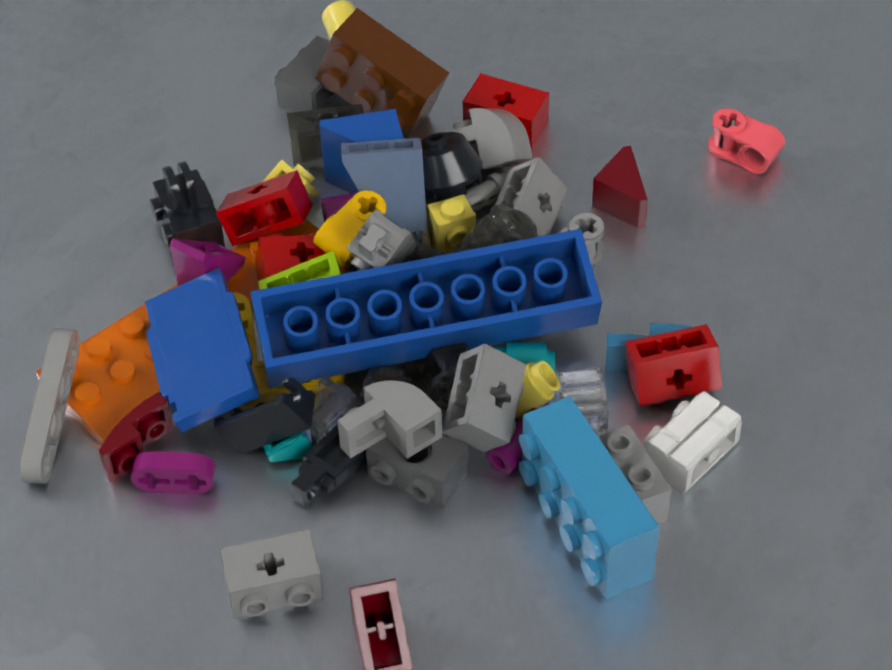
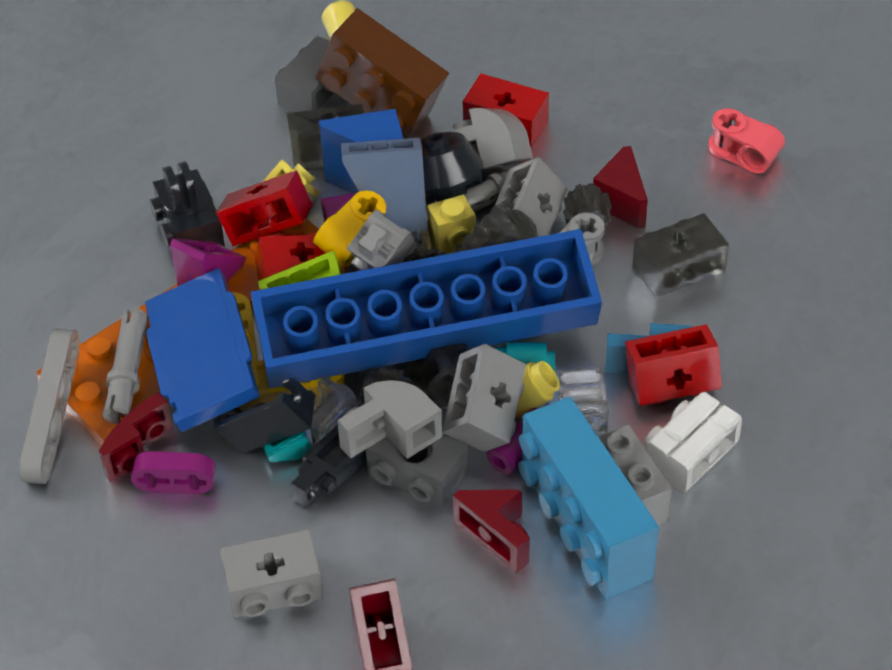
(123, 379): none -> light grey pin
(491, 520): none -> dark red slope
(587, 200): none -> clear smoke gear
(680, 255): none -> clear smoke brick

